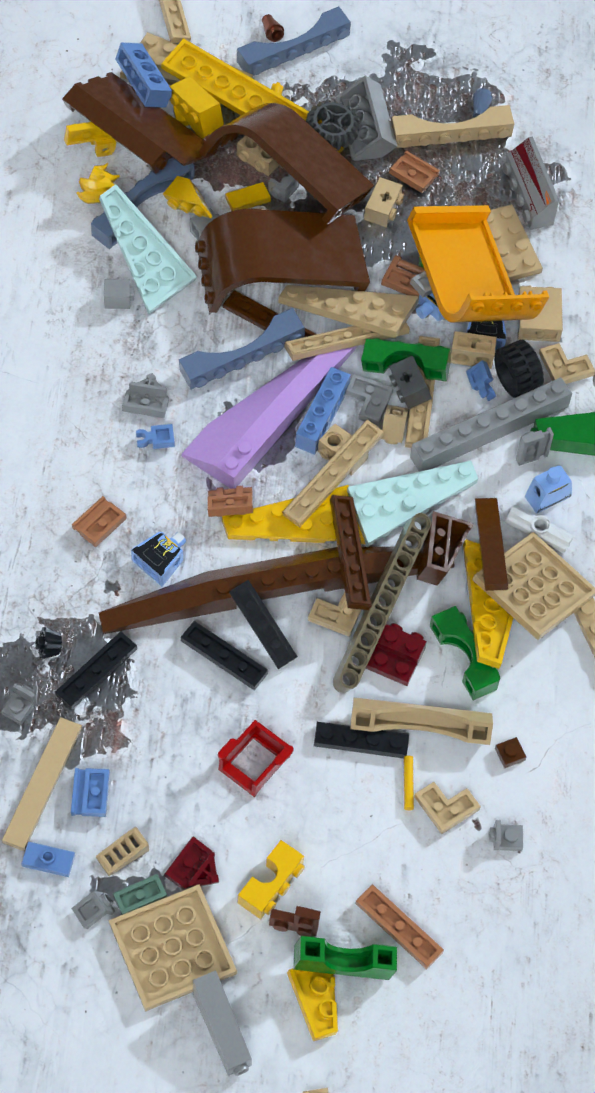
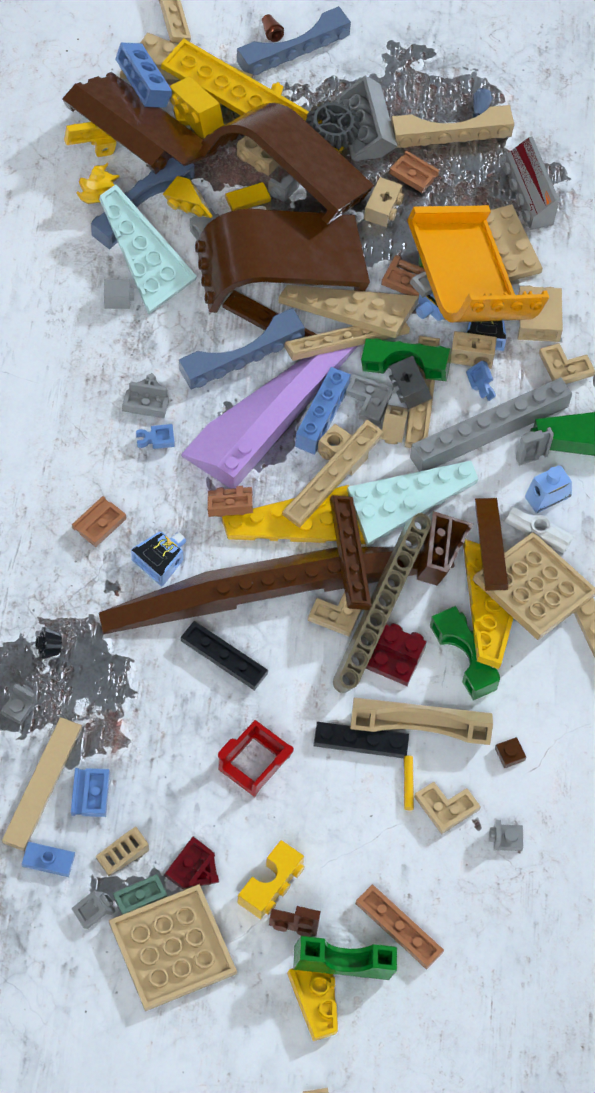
(96, 670): black plate -> none
(221, 1023): light grey slope -> none
(263, 624): black plate -> none
(518, 368): black tyre -> none

